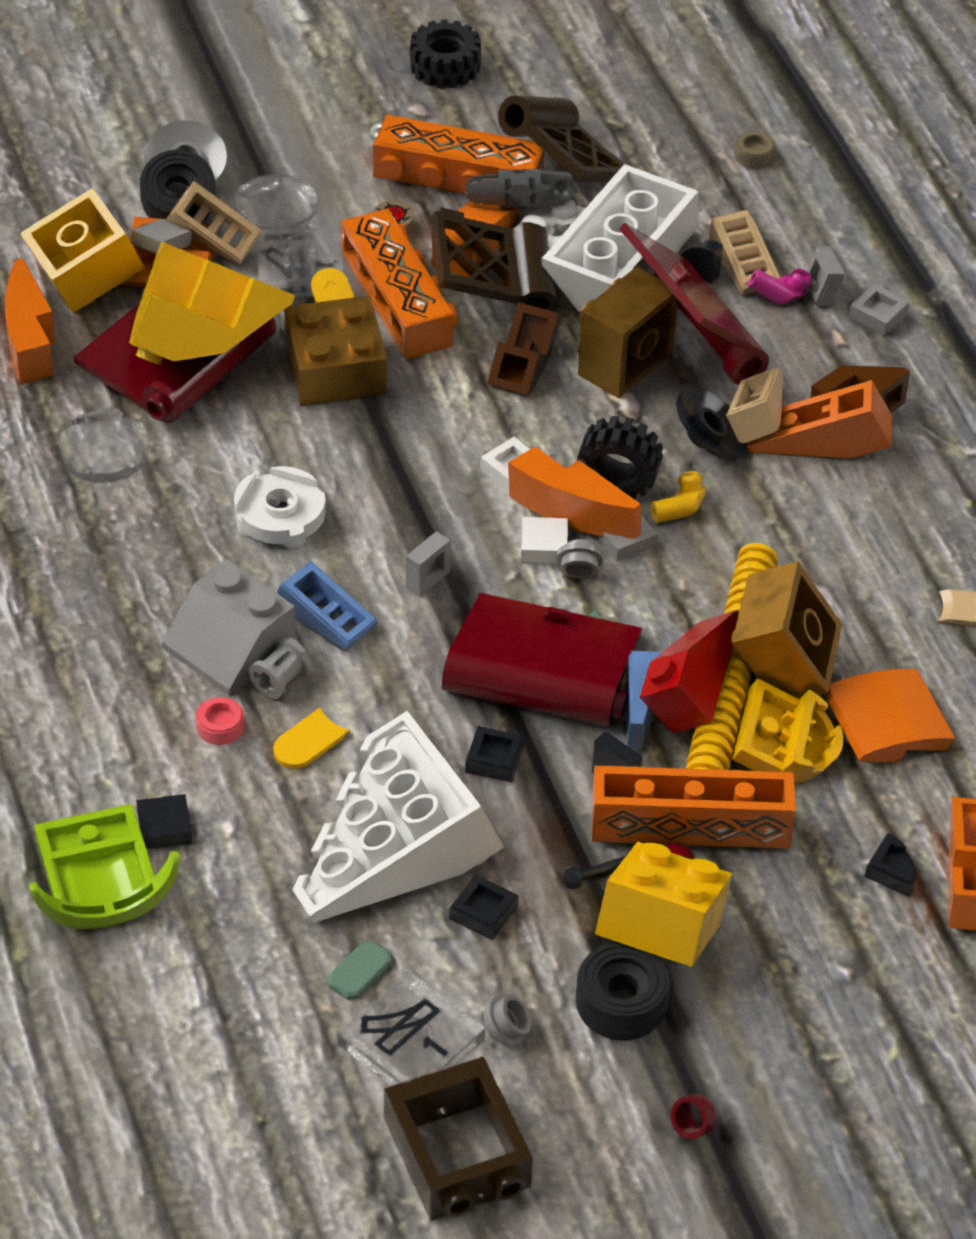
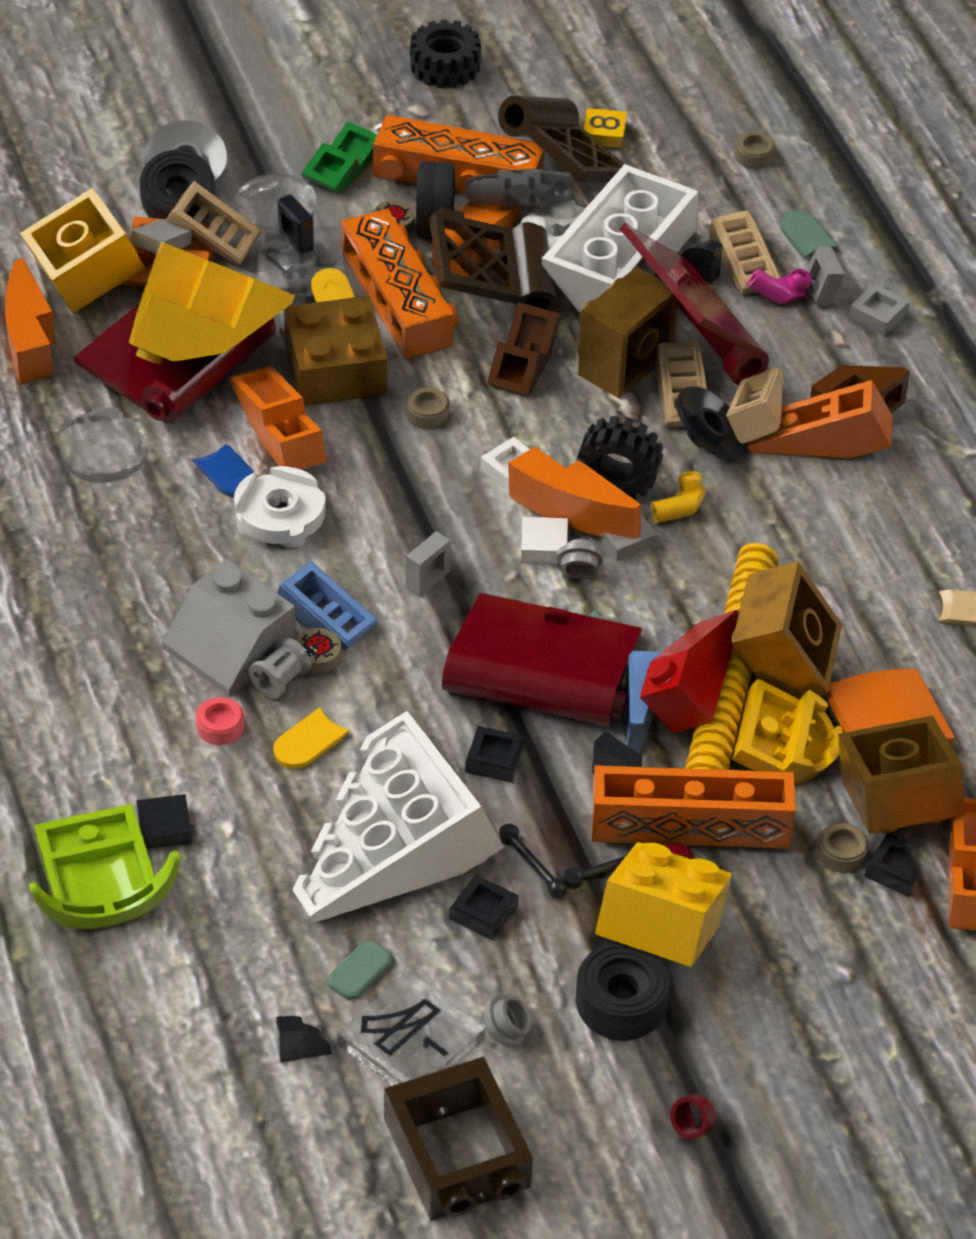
(224, 469): none -> blue piece
(279, 418): none -> orange slope
(295, 224): none -> black tile
(299, 1039): none -> black tile
(322, 648): none -> tile
(343, 160): none -> green slope
(427, 408): none -> dark tan tile
(434, 191): none -> black tyre
(510, 836): none -> black hinge
(606, 126): none -> yellow tile
(676, 360): none -> tan slope
(804, 232): none -> sand green piece
(842, 847): none -> dark tan tile
(901, 774): none -> pearl gold brick

